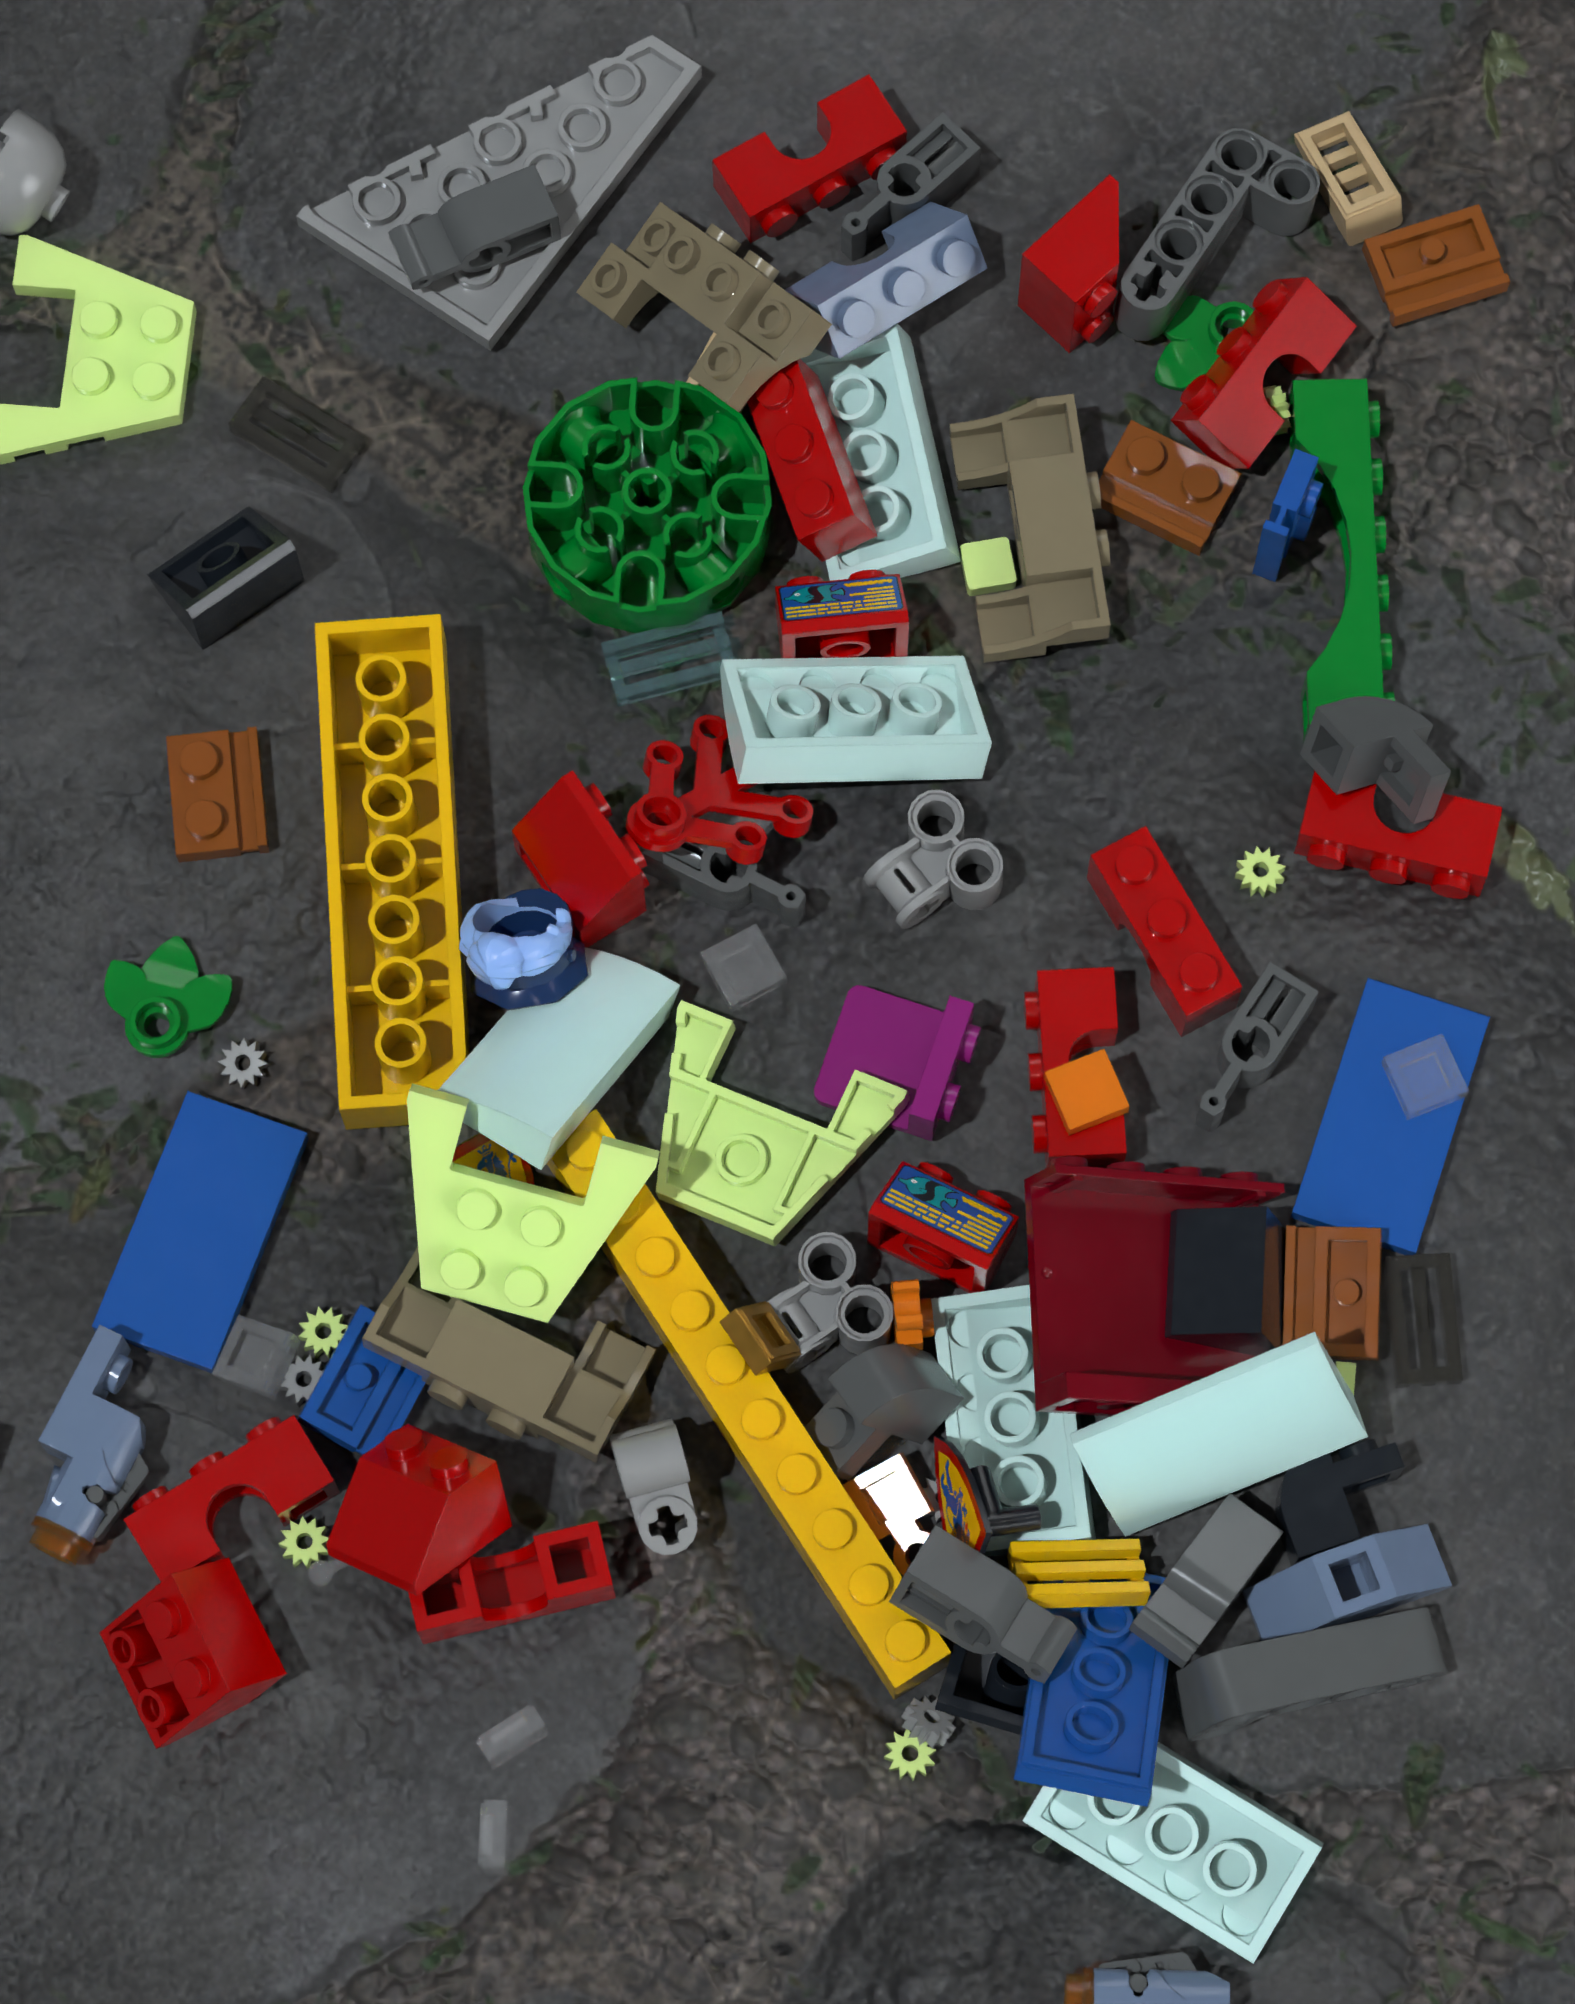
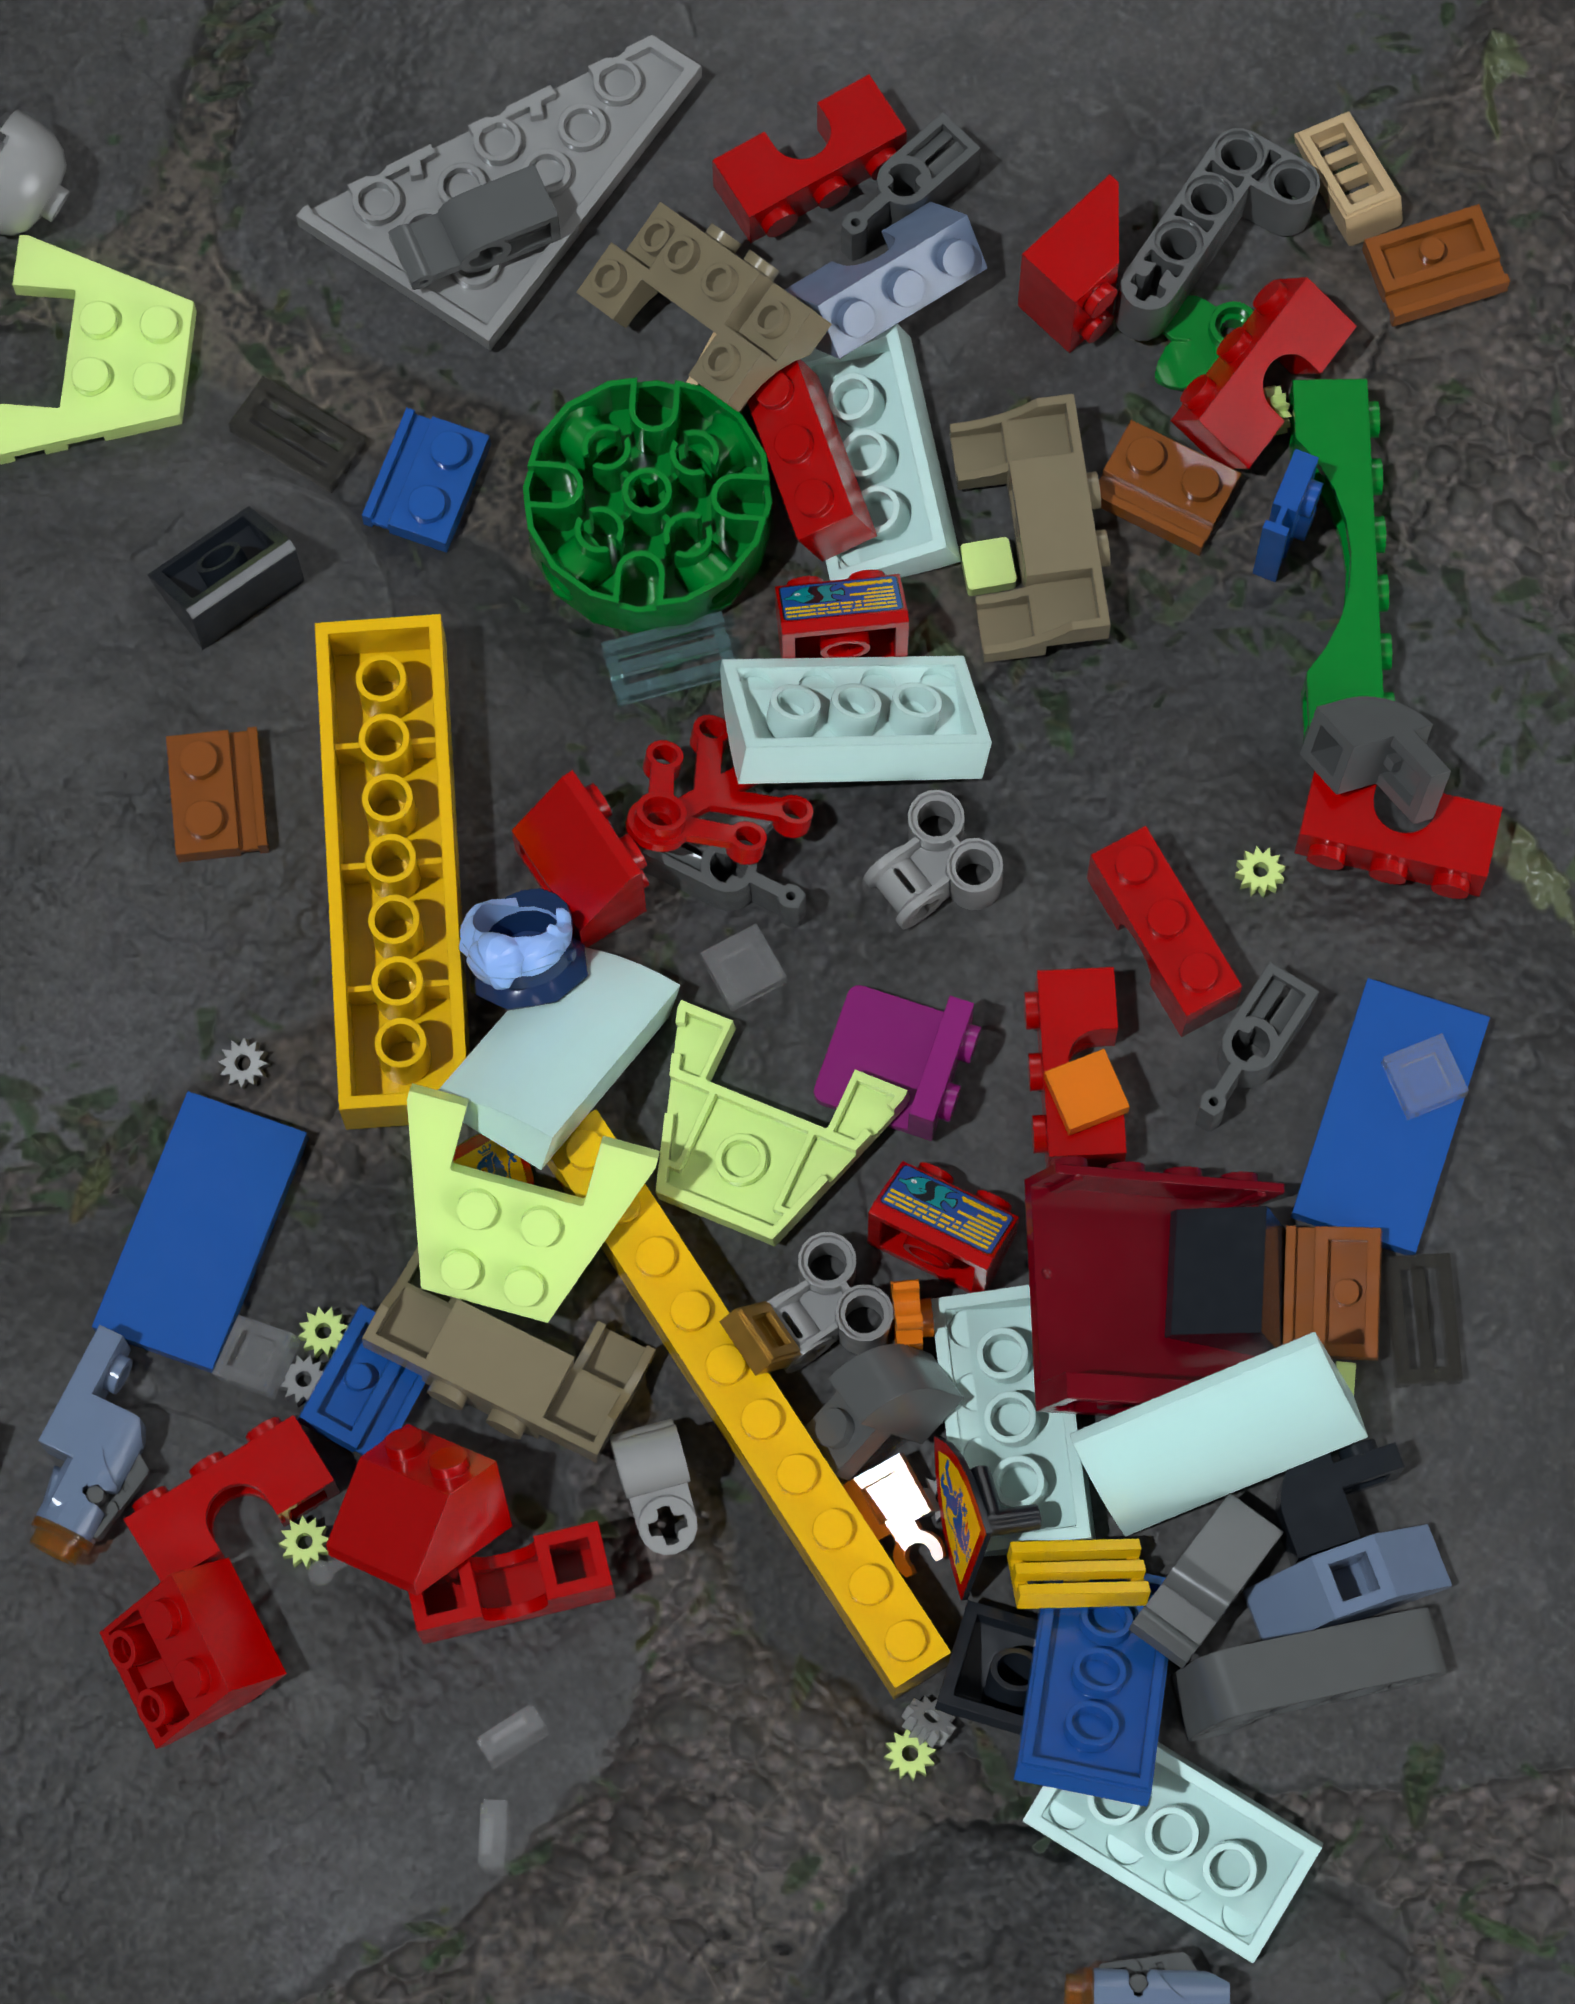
(167, 990): green plate -> none
(426, 480): none -> blue plate
(981, 1606): dark grey piece -> none

